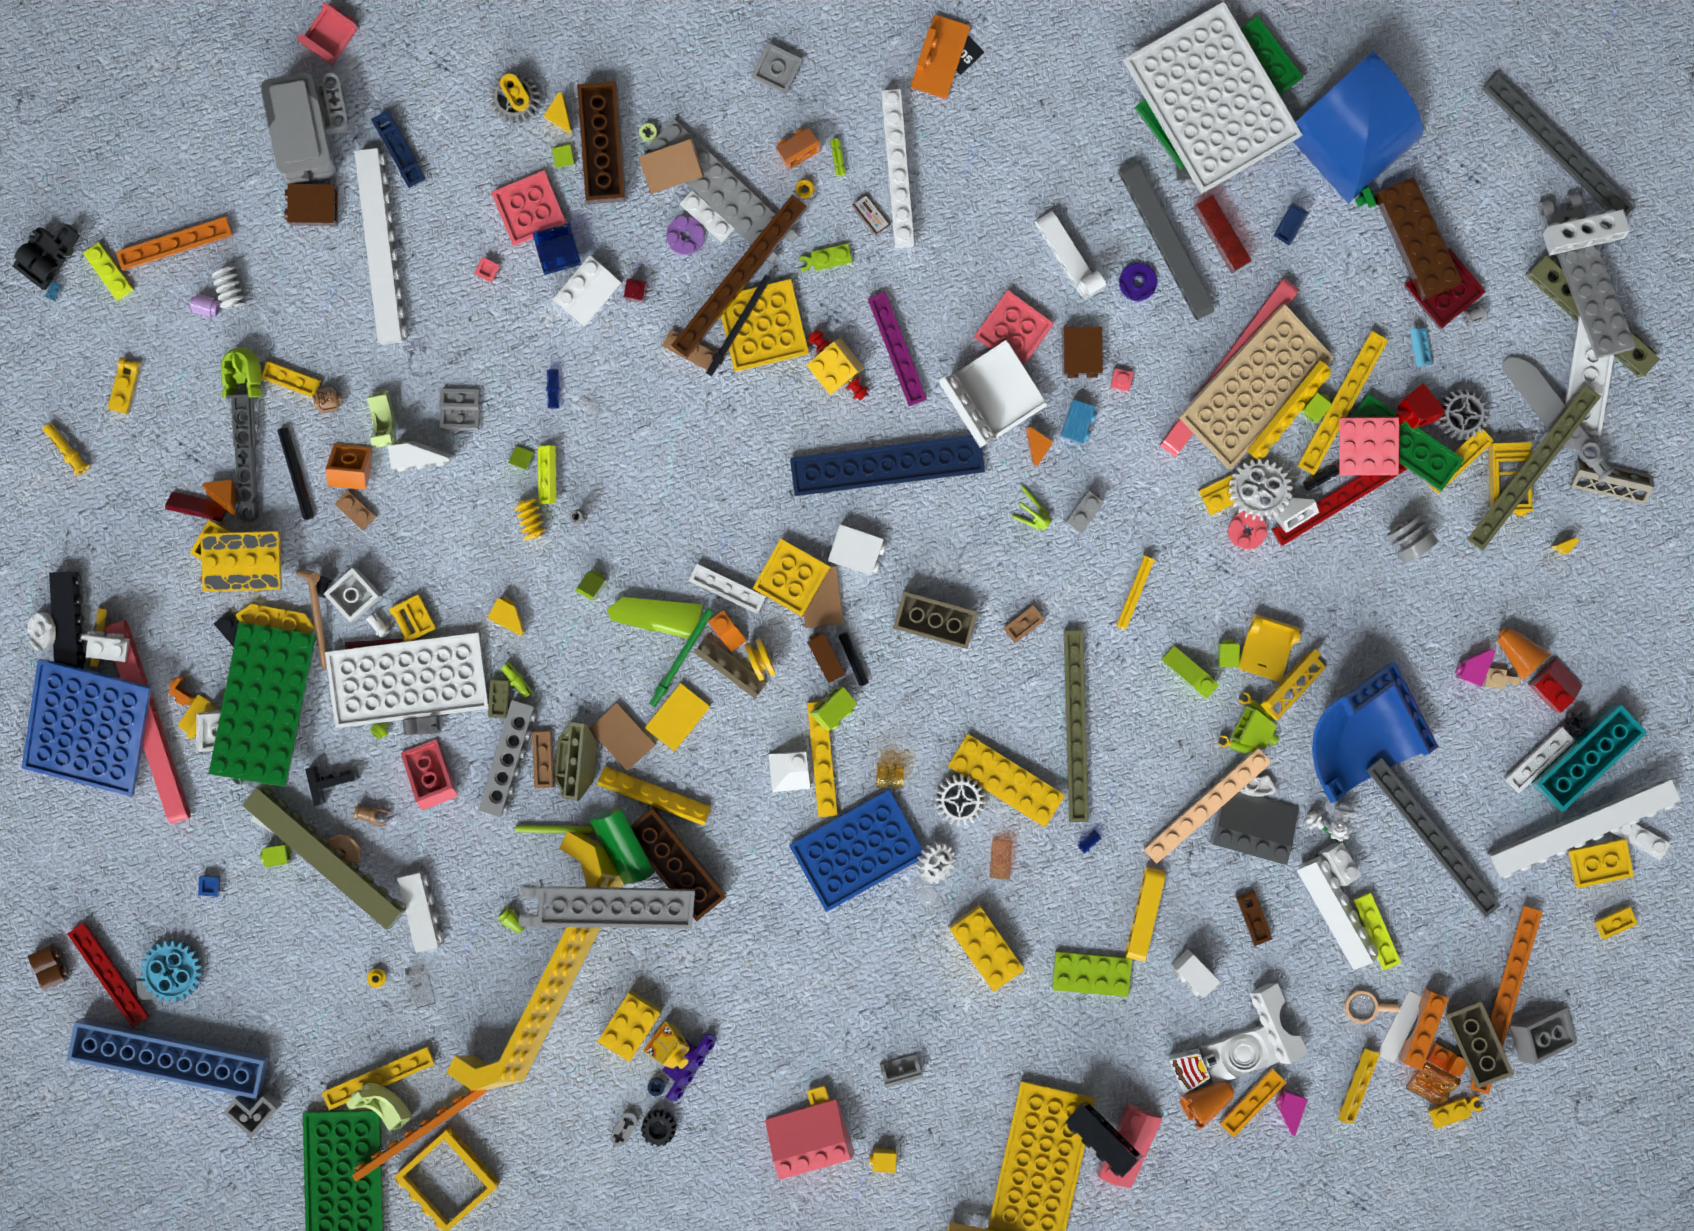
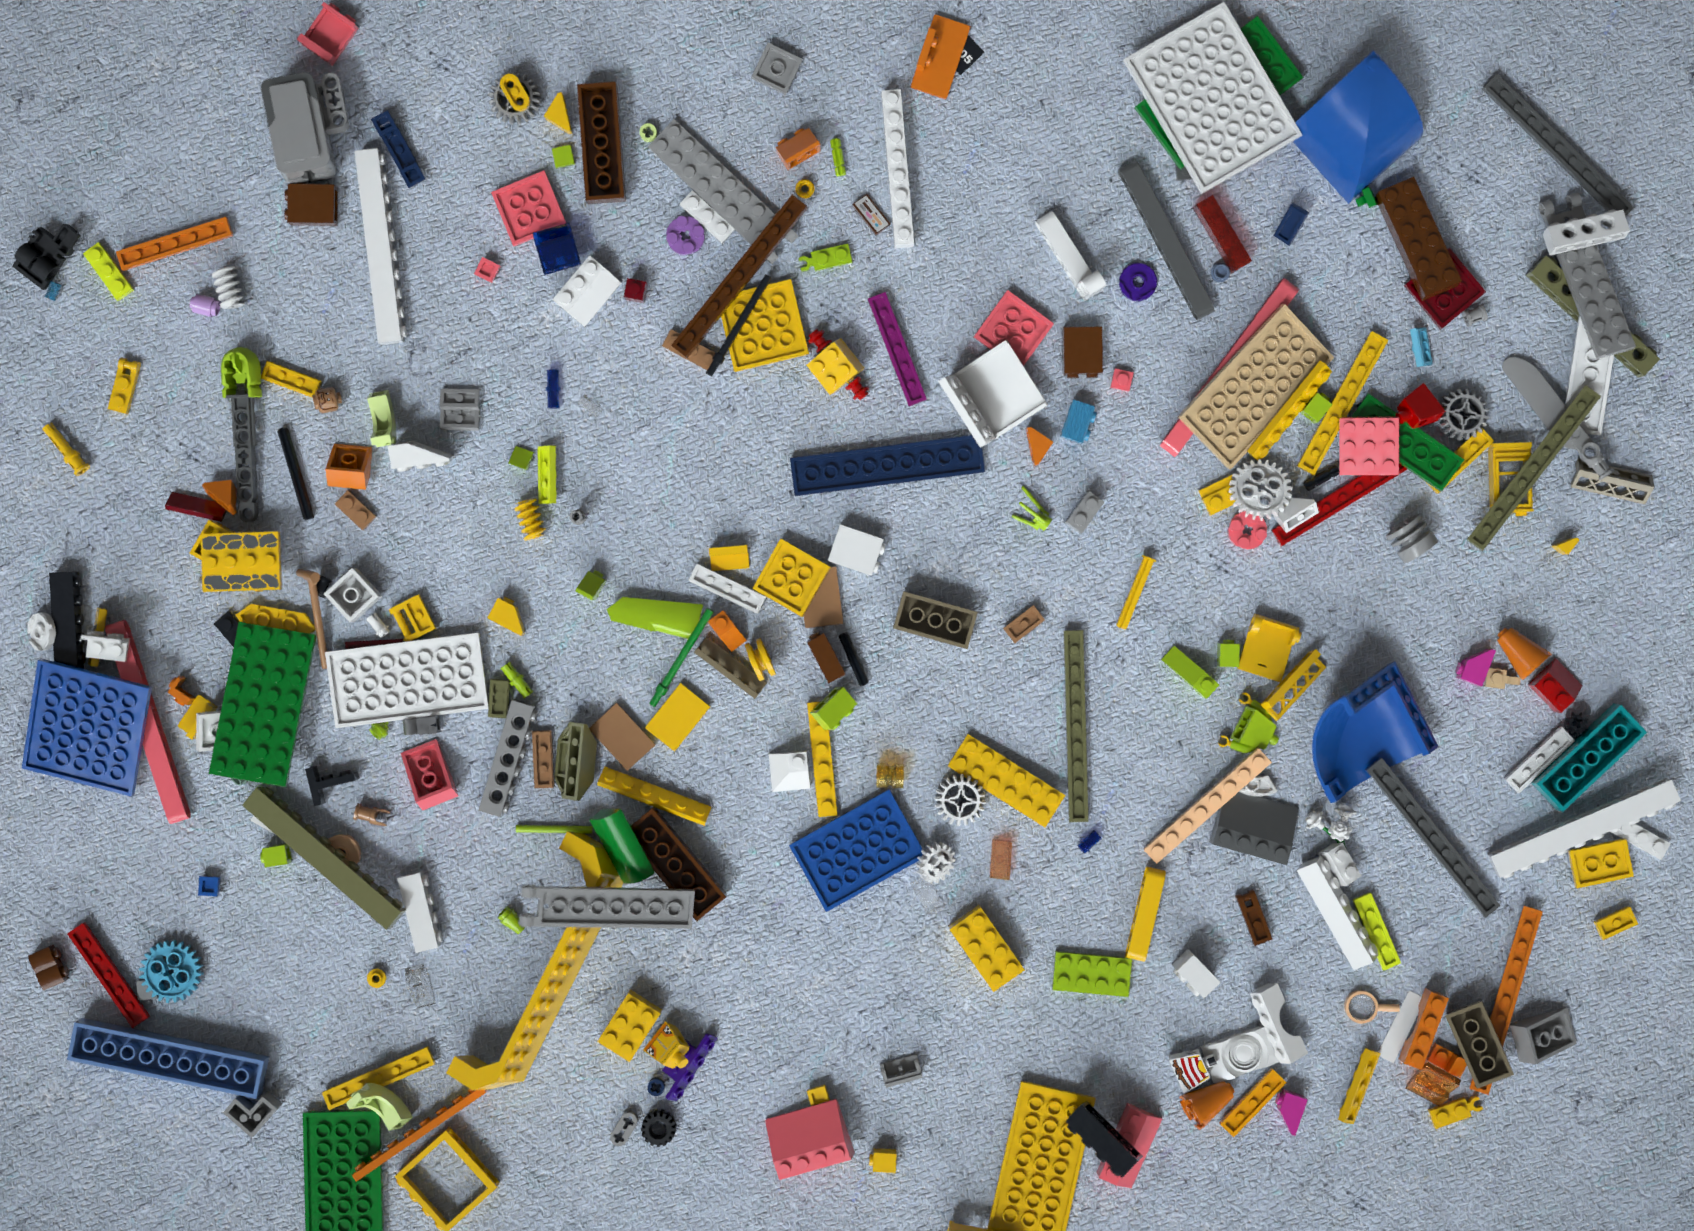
(671, 166): medium nougat tile -> none
(729, 558): none -> yellow panel
(1220, 272): none -> sand blue plate

